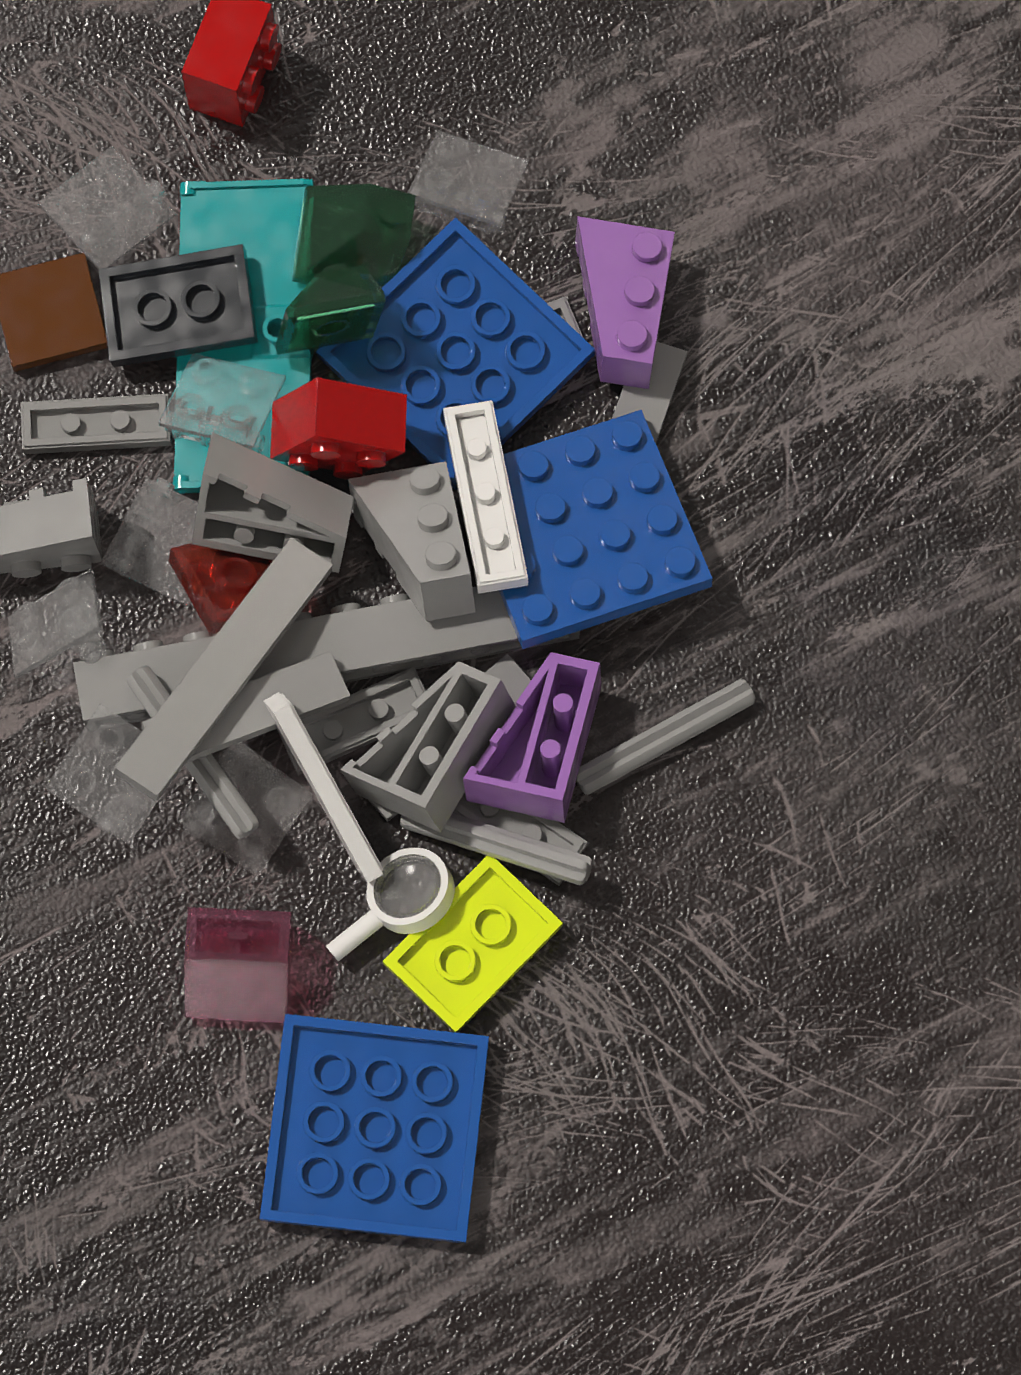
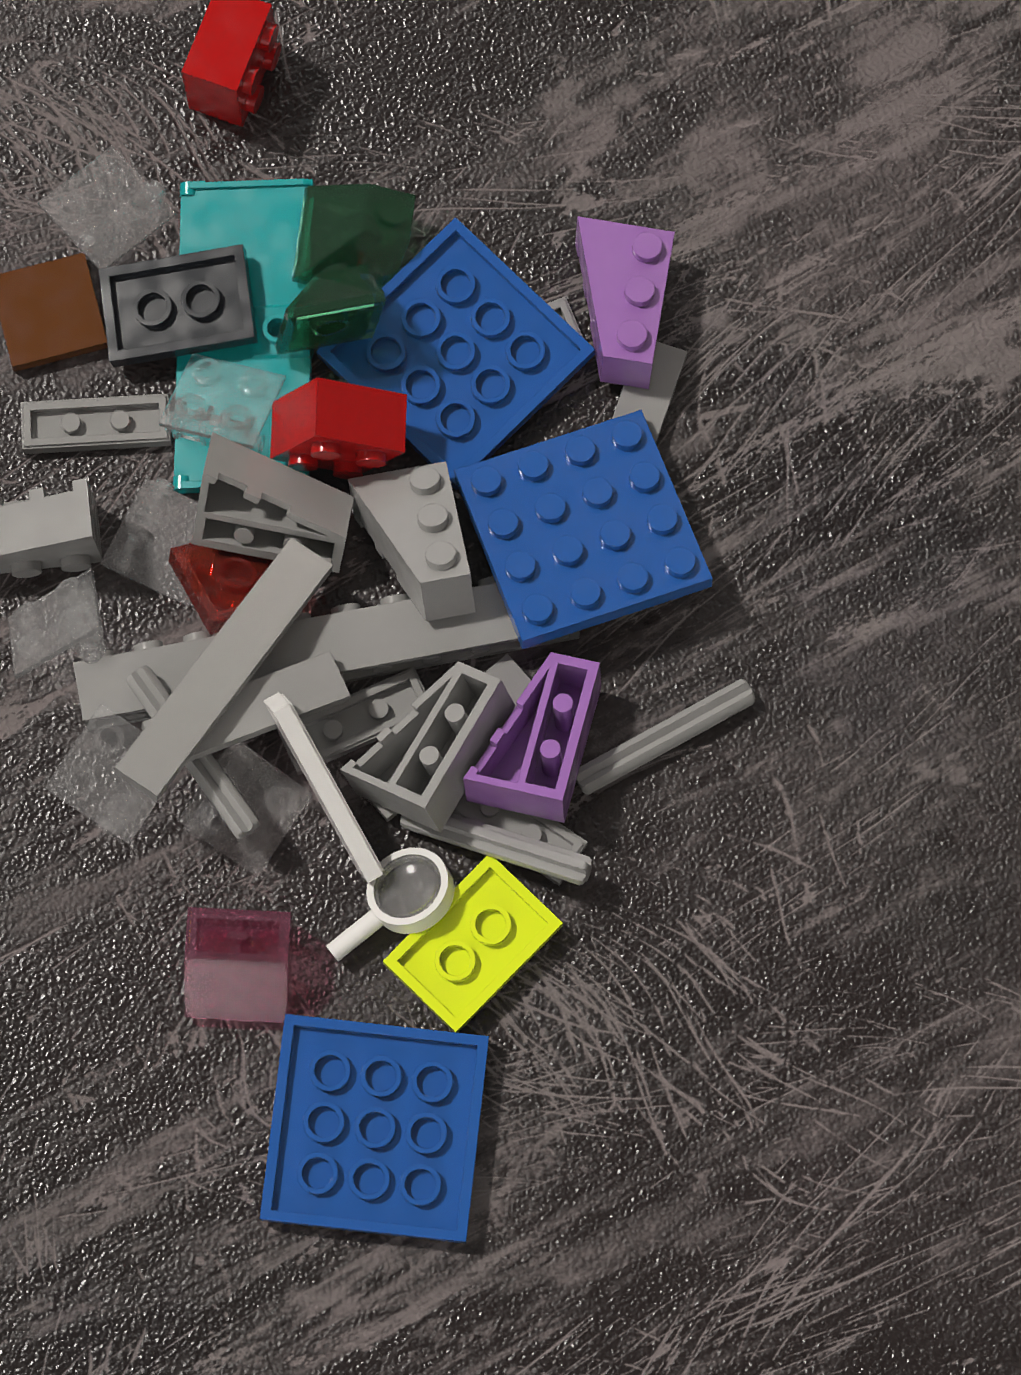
(467, 181): clear hinge -> none
(485, 497): white tile -> none

